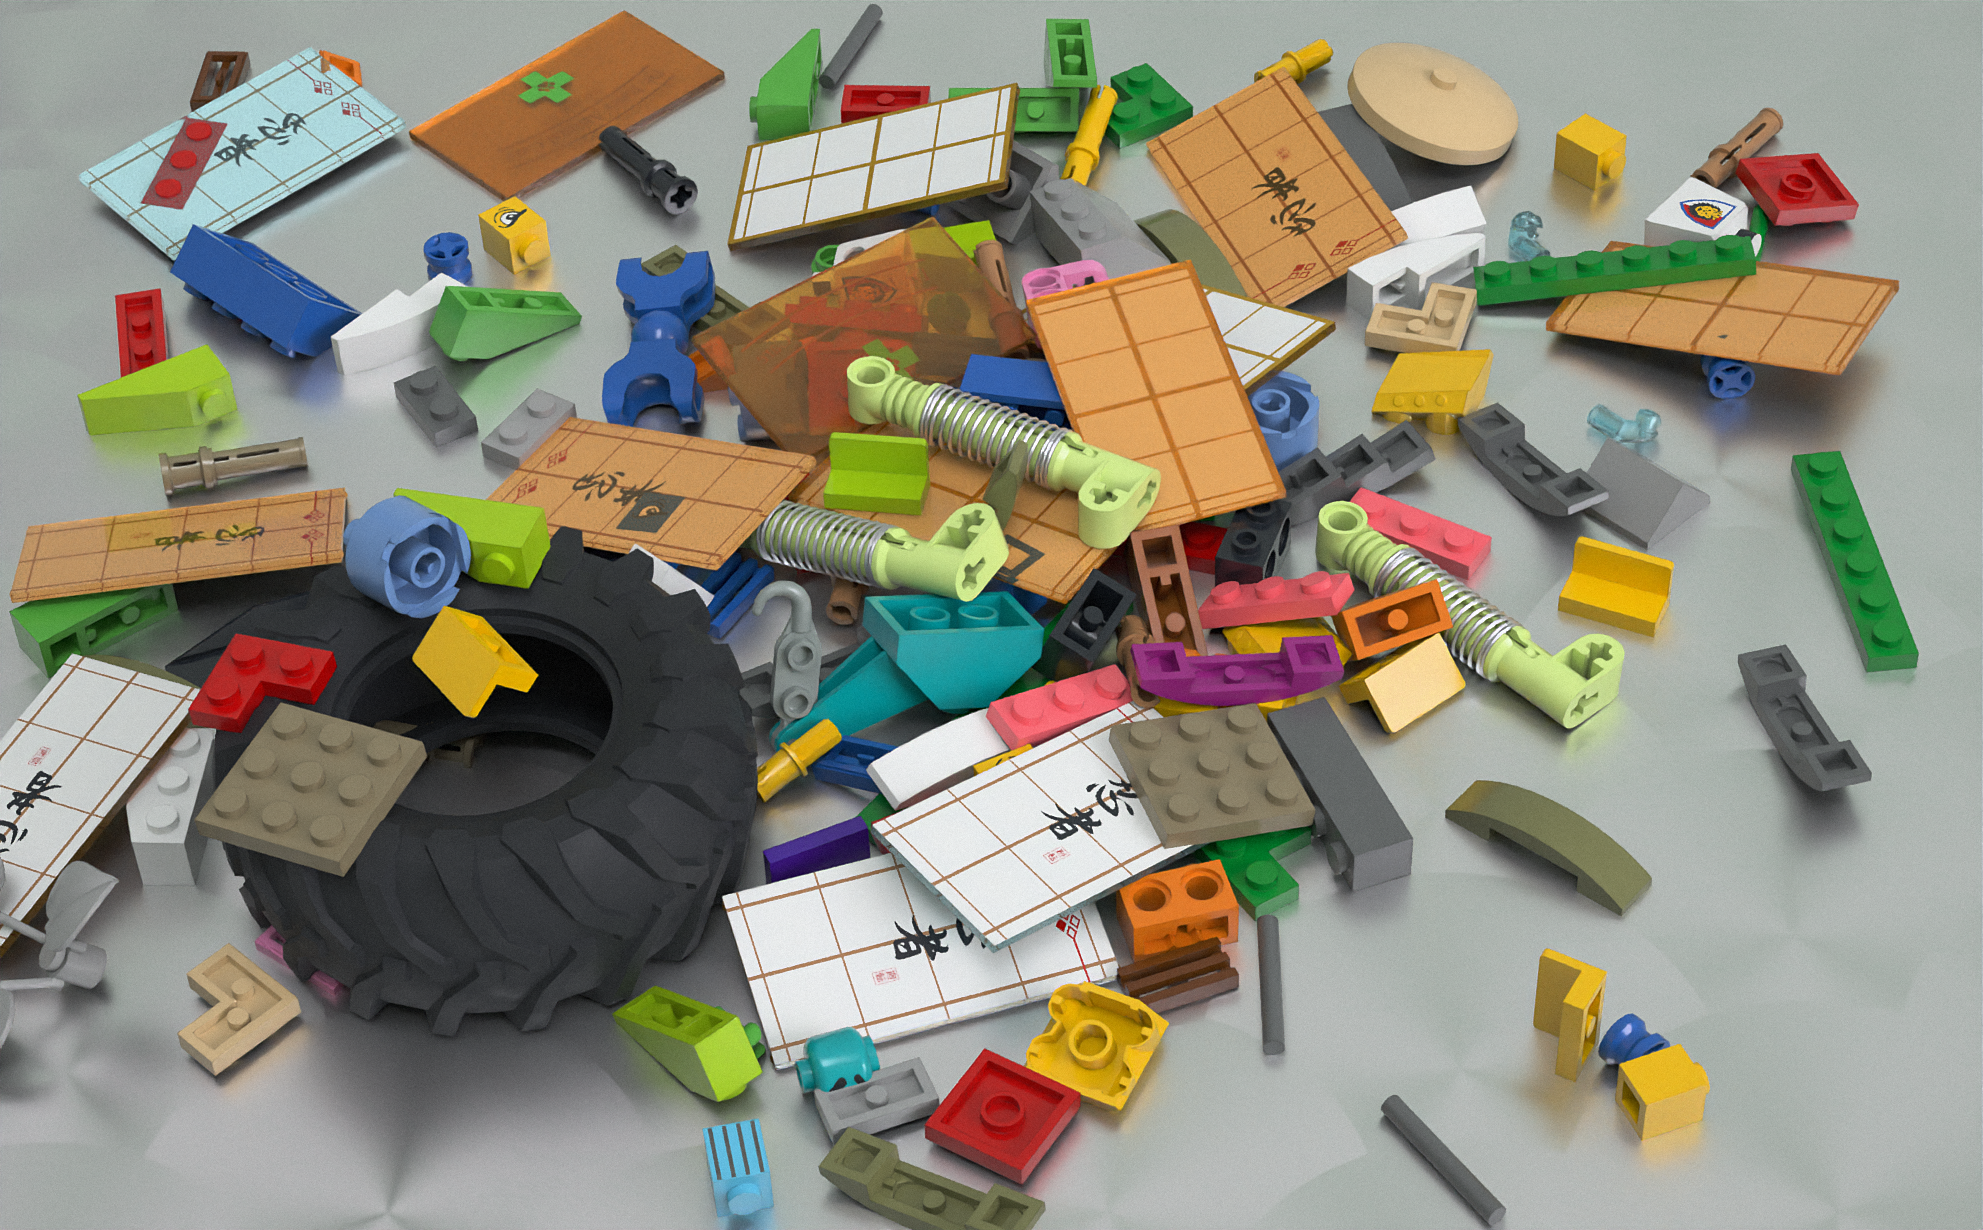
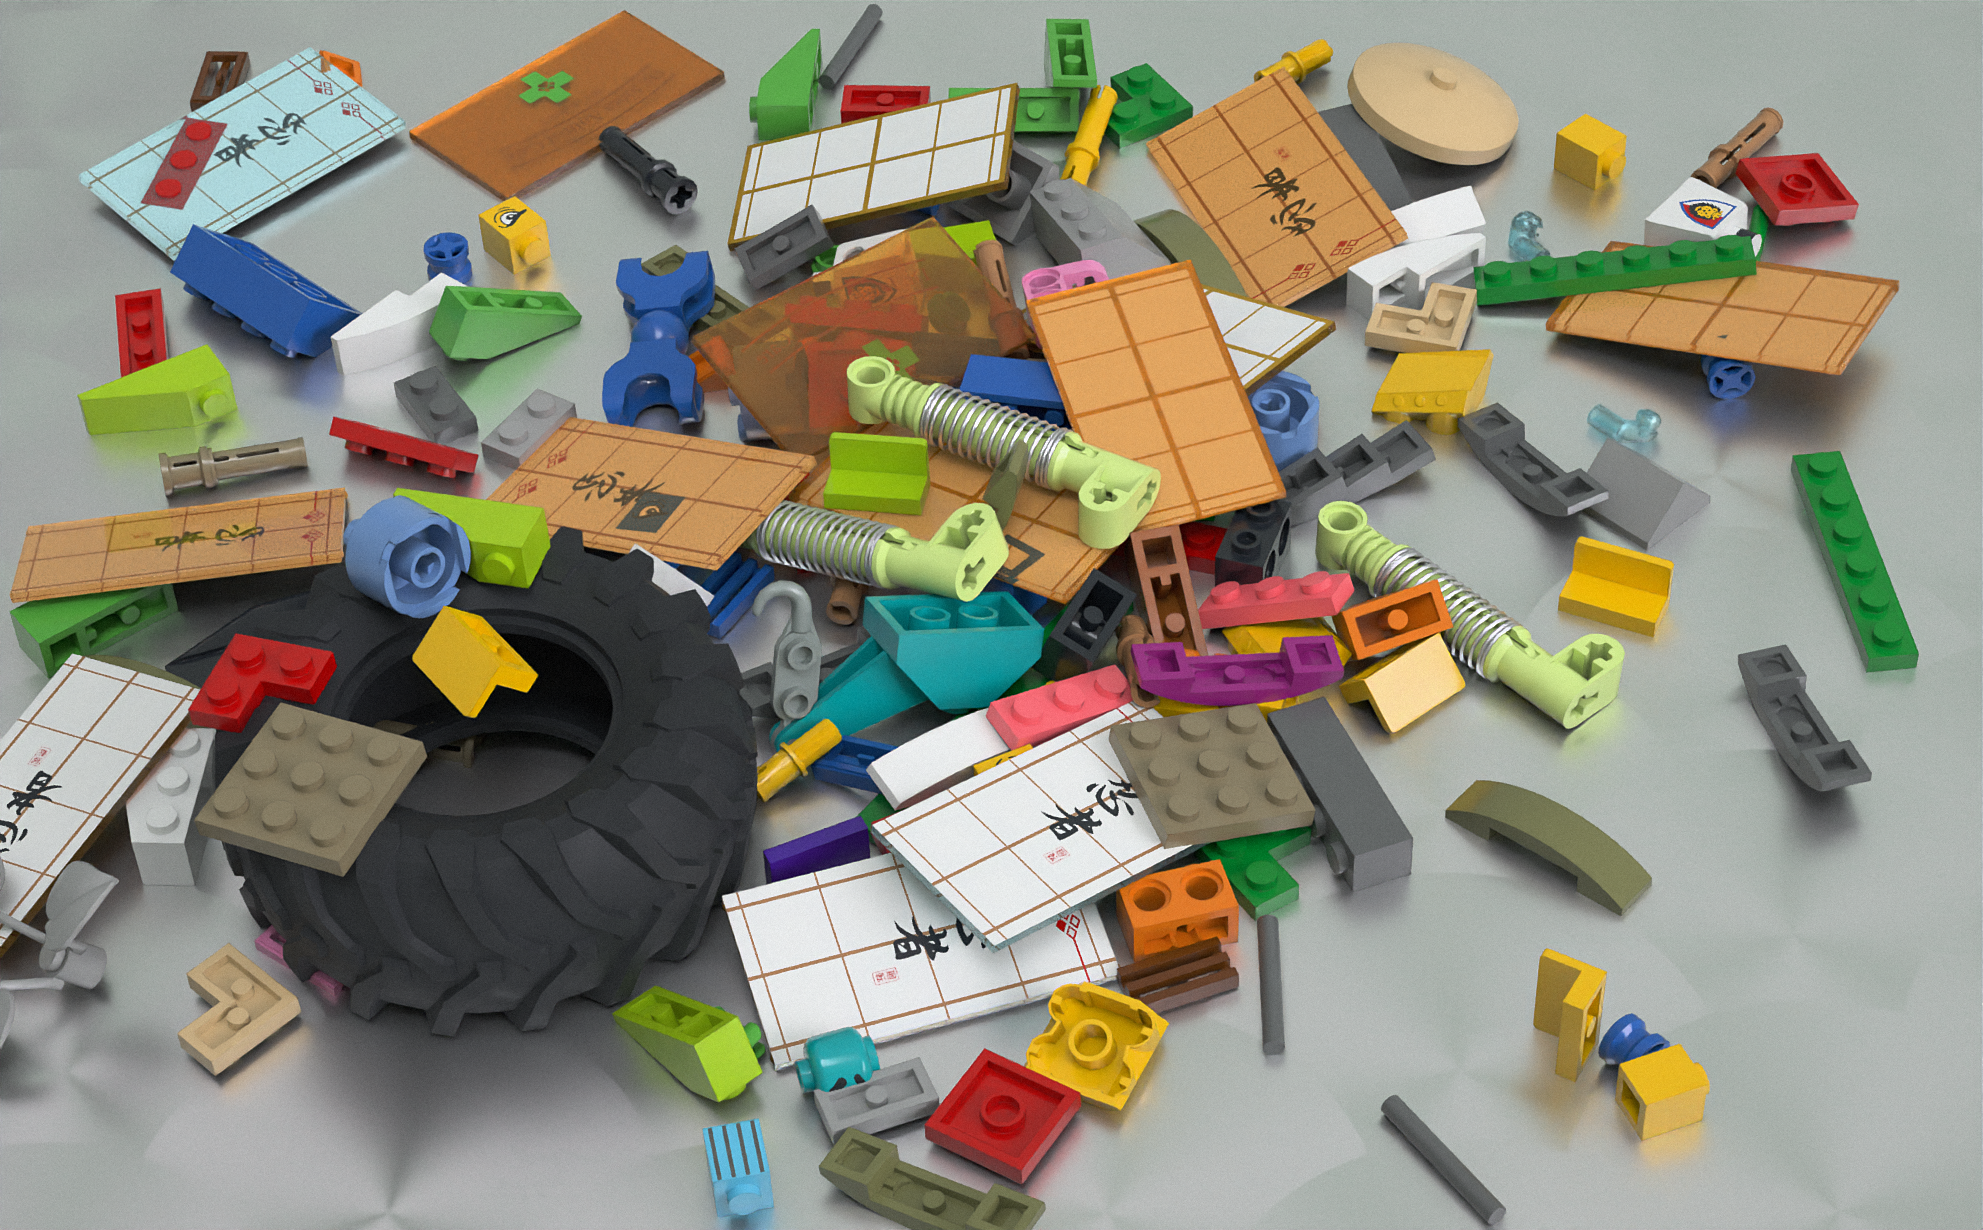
(402, 447): none -> red plate
(784, 247): none -> dark grey plate
(1440, 540): coral plate -> none

